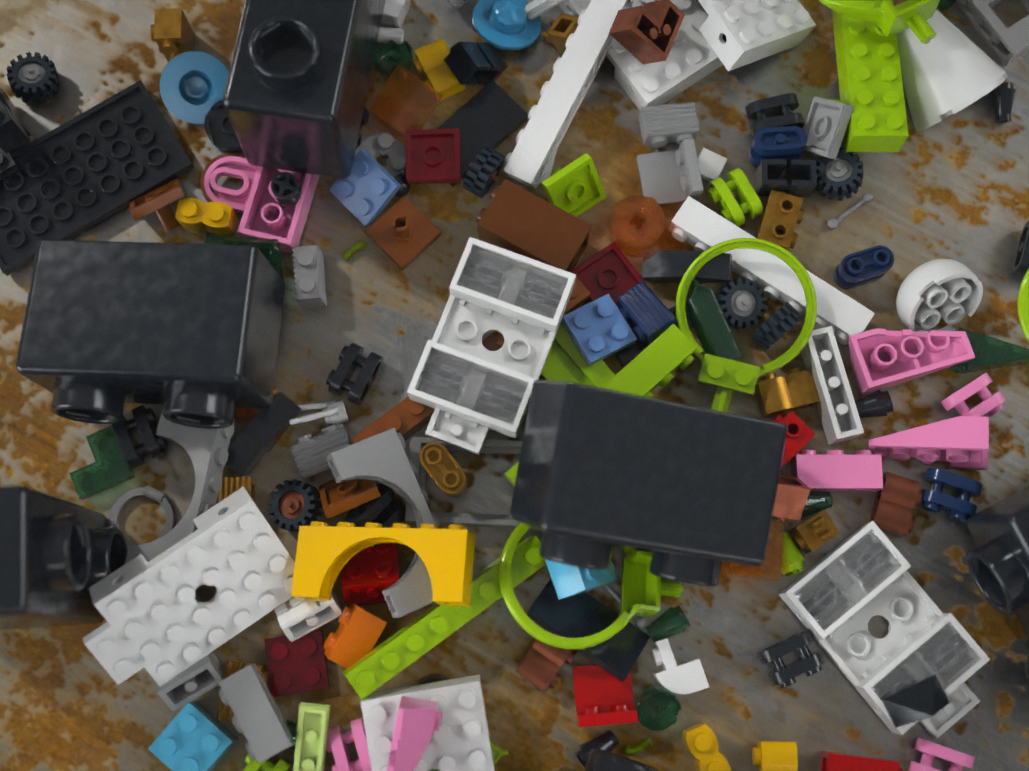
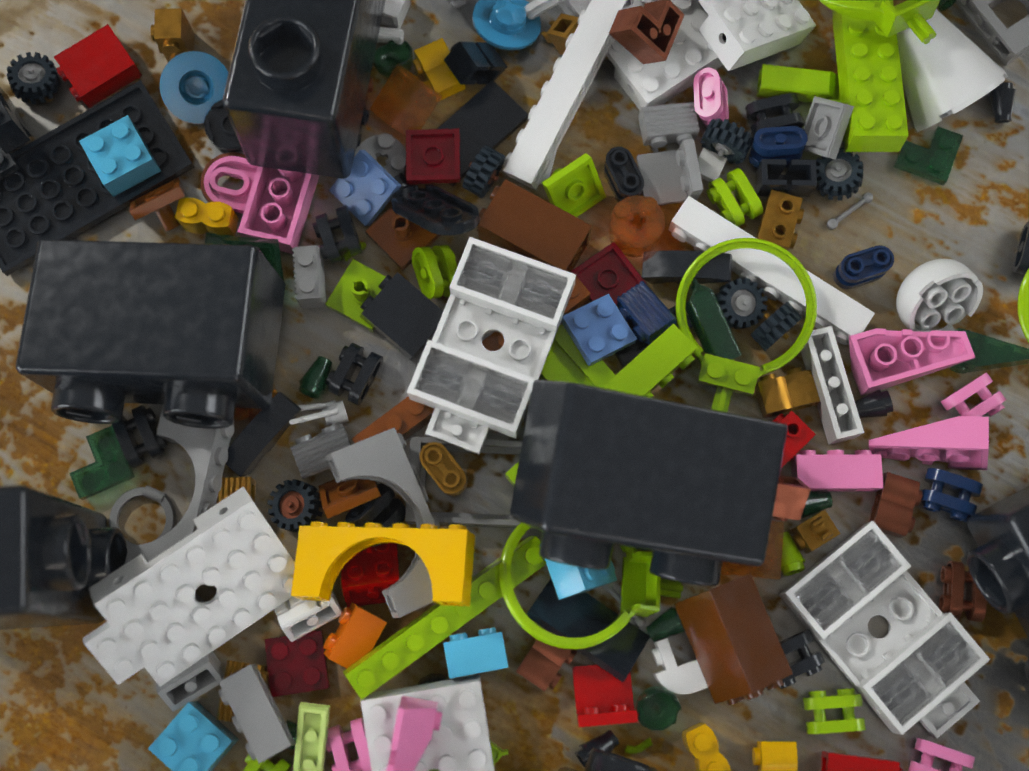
(96, 66): none -> red brick
(120, 156): none -> medium azure brick
(283, 182): black wheel -> none
(314, 380): none -> clear green cone
(325, 228): none -> black brick
(353, 290): none -> lime tile
(401, 314): none -> black brick
(434, 269): none -> lime brick
(435, 209): none -> black tile
(475, 654): none -> medium azure brick
(623, 174): none -> black brick
(710, 96): none -> bright pink brick
(727, 140): none -> black wheel
(734, 641): none -> reddish brown brick
(805, 83): none -> lime piece
(844, 699): none -> lime brick
(916, 702): black slope -> none
(931, 162): none -> clear green plate
(952, 599): none -> copper brick

